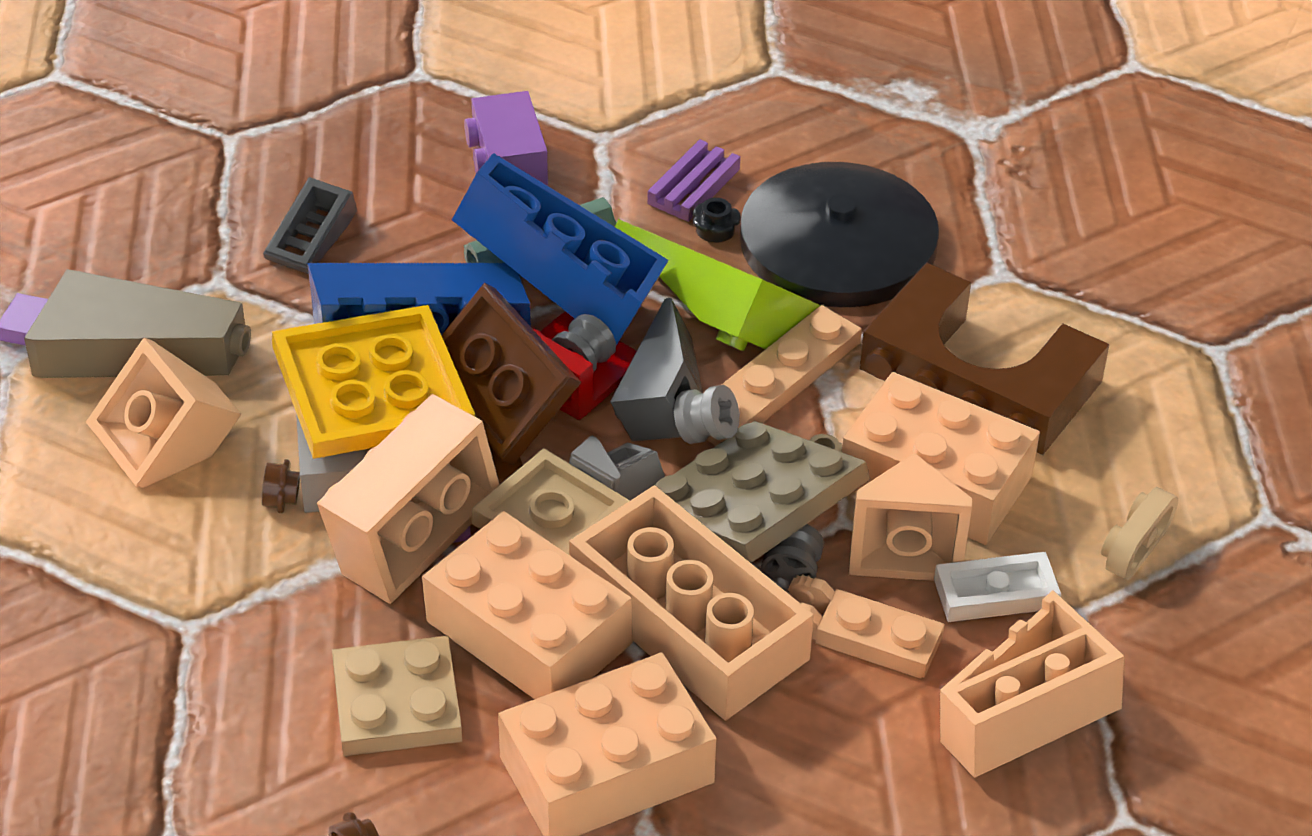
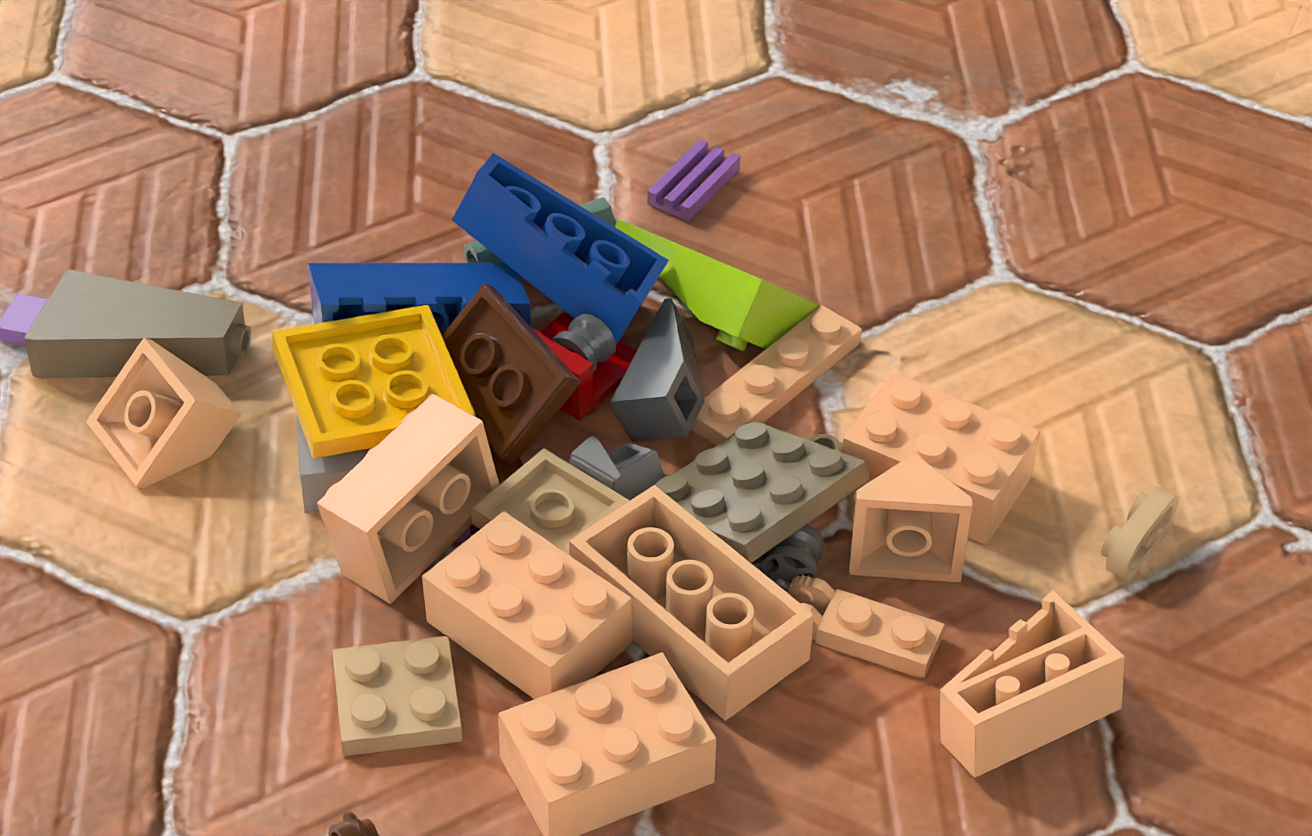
(280, 486): reddish brown plate -> none
(313, 196): dark grey slope -> none
(509, 129): medium lavender brick -> none
(706, 414): light grey wheel -> none
(715, 220): black plate -> none
(838, 233): black dish -> none
(994, 586): white plate -> none
(1038, 393): reddish brown arch -> none

